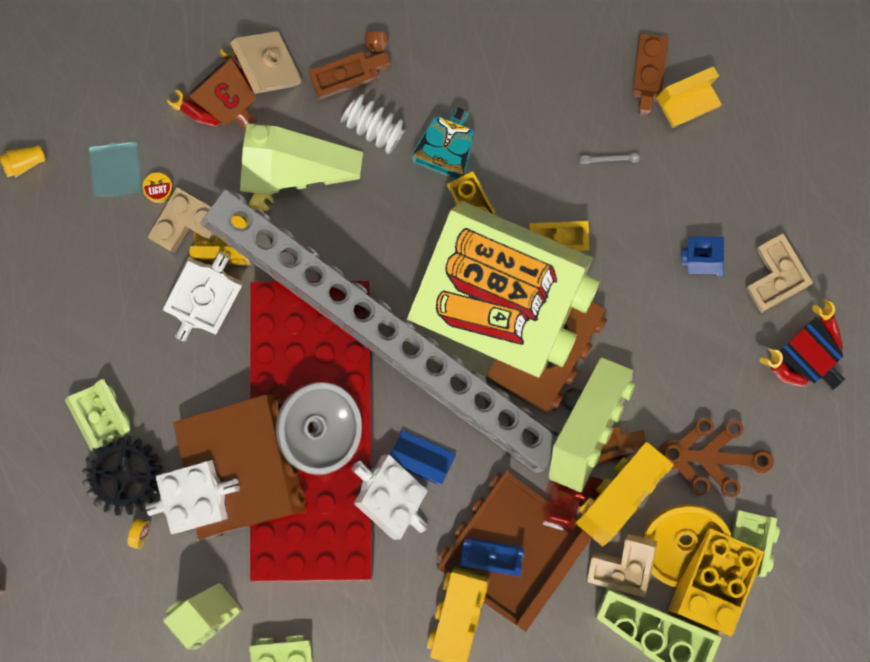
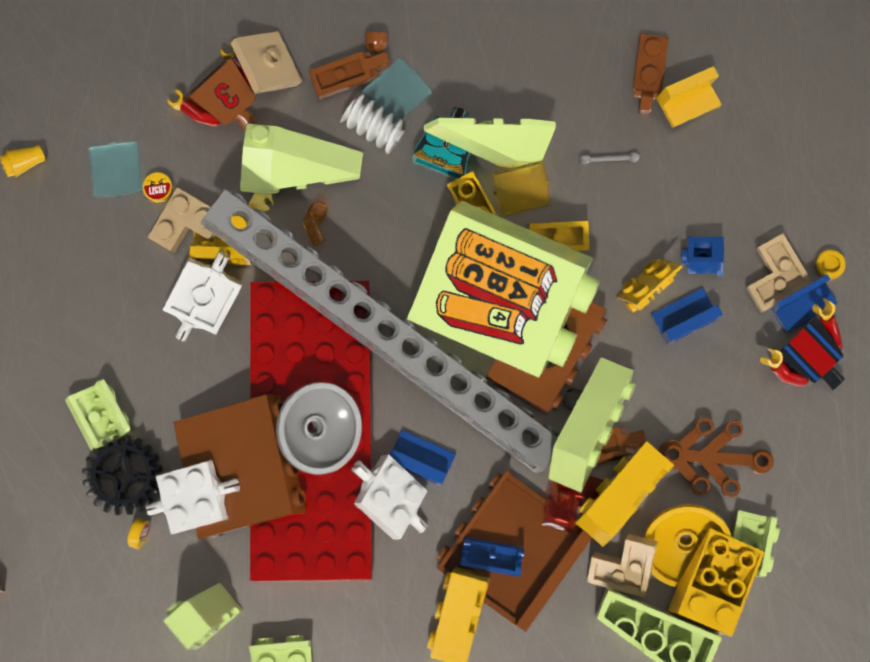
(313, 221): none -> clear orange arm
(397, 90): none -> clear light blue piece
(496, 142): none -> yellowish green wedge
(521, 188): none -> clear yellow piece
(655, 276): none -> yellow hinge
(686, 316): none -> blue panel
(797, 308): none -> blue panel
(830, 263): none -> yellow tile

